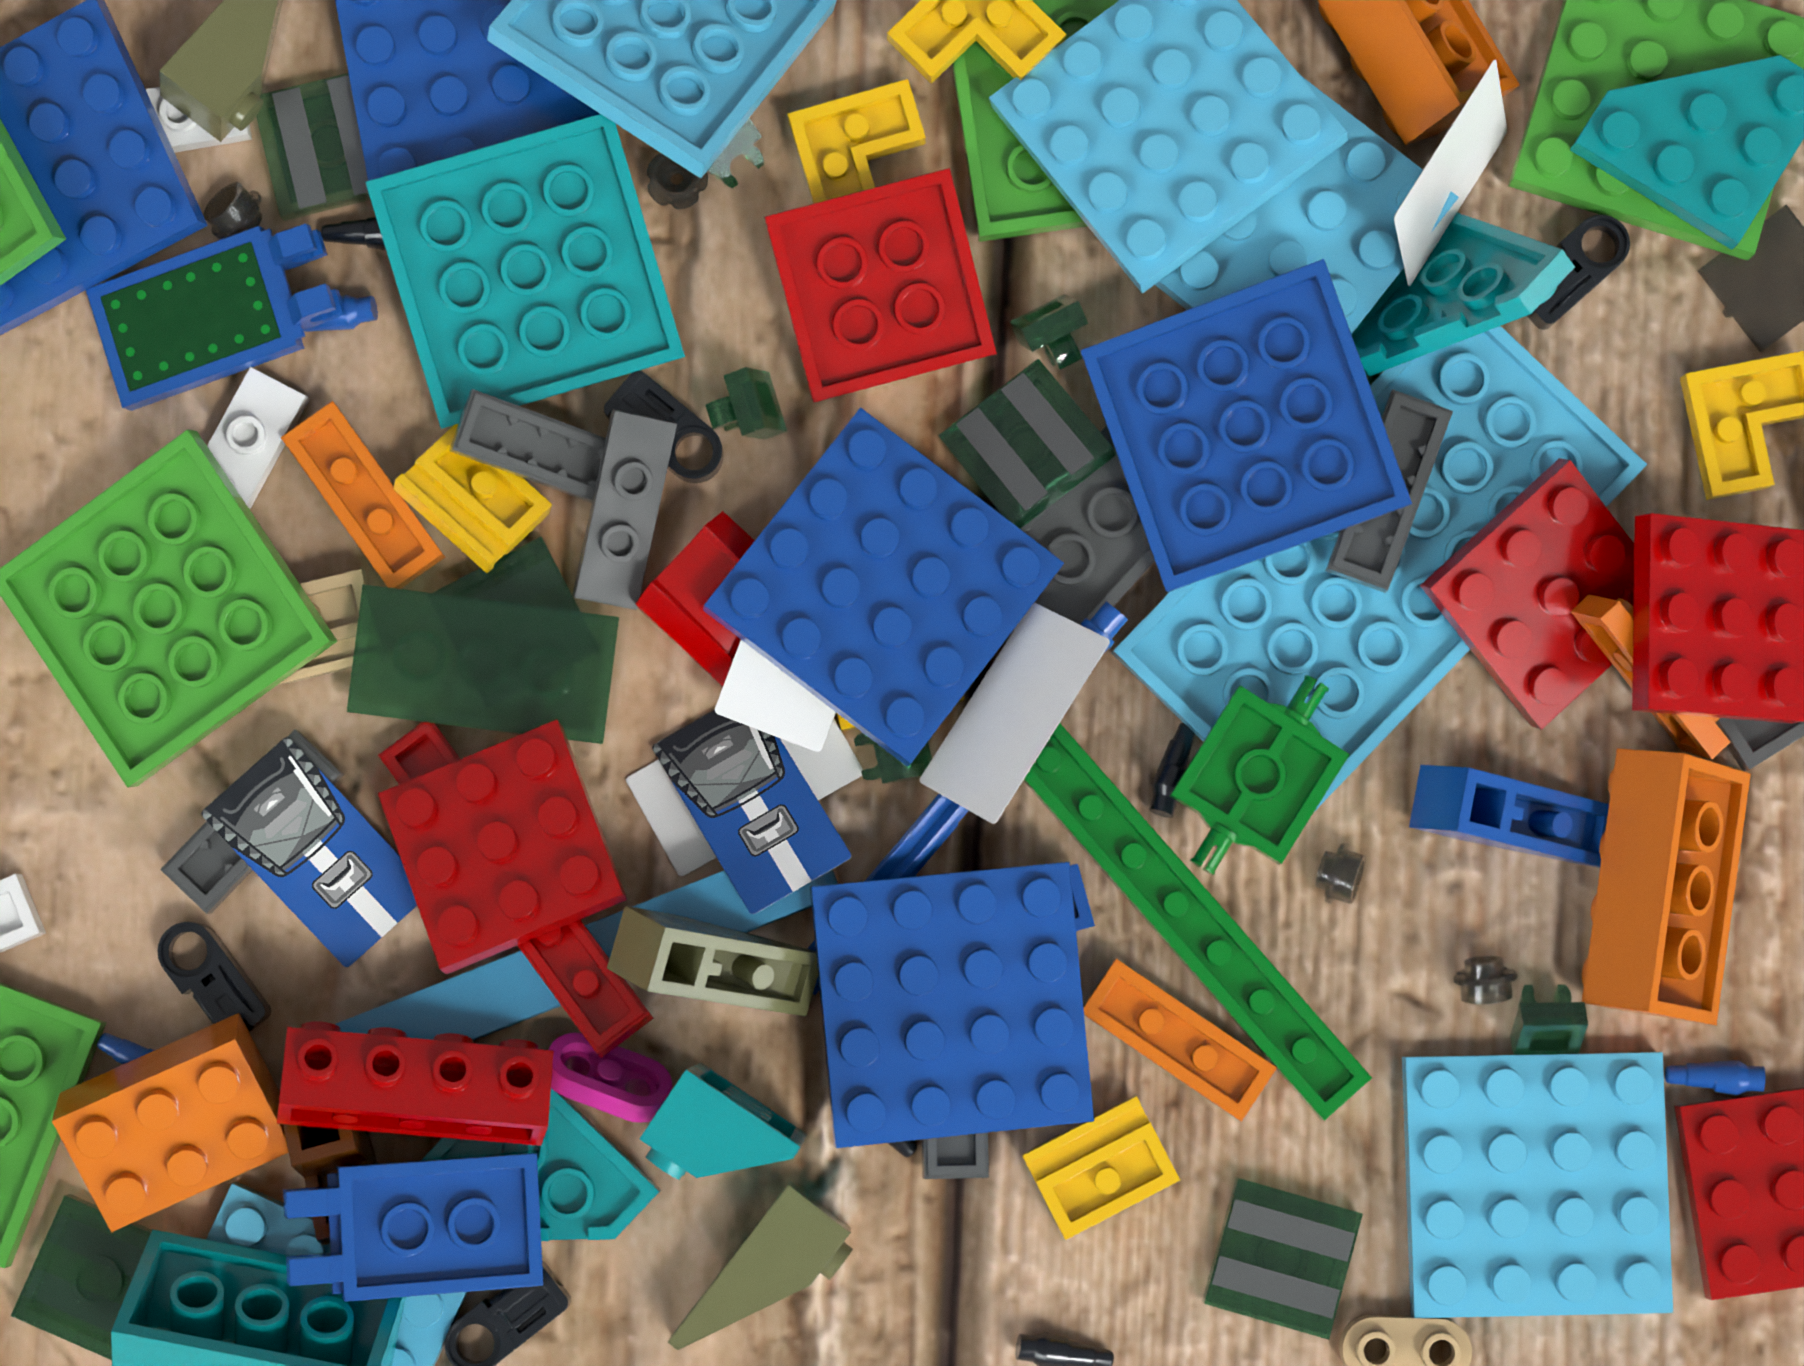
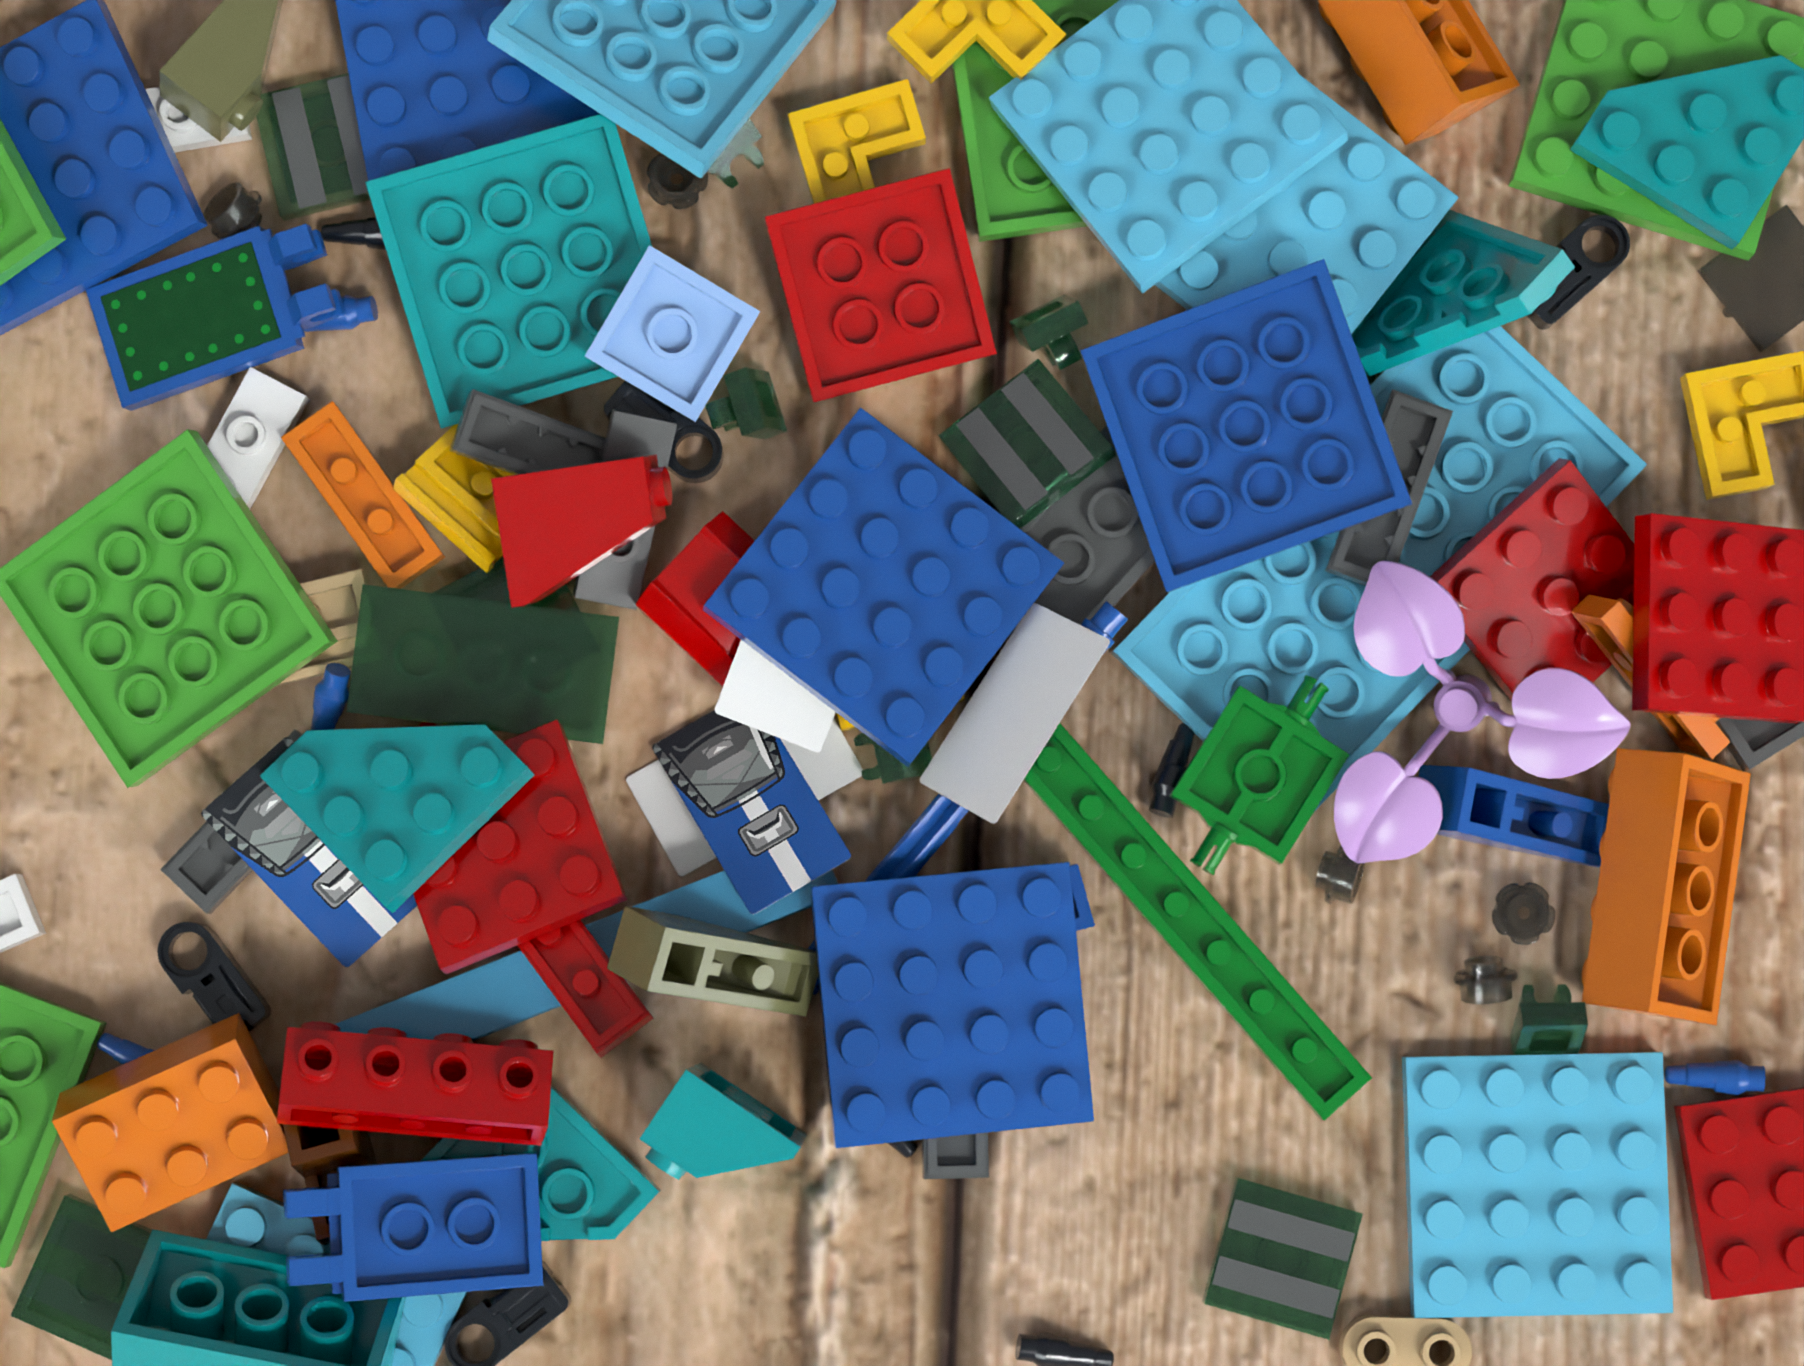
(330, 697): none -> blue piece
(396, 796): none -> teal plate
(573, 518): none -> red slope
(616, 1084): dark pink plate -> none
(672, 333): none -> light blue plate
(775, 1260): olive slope -> none
(1100, 1167): yellow plate -> none
(1178, 1040): orange plate -> none
(1451, 168): white sticker -> none
(1506, 917): none -> clear smoke plate
(1557, 720): none -> lavender plant

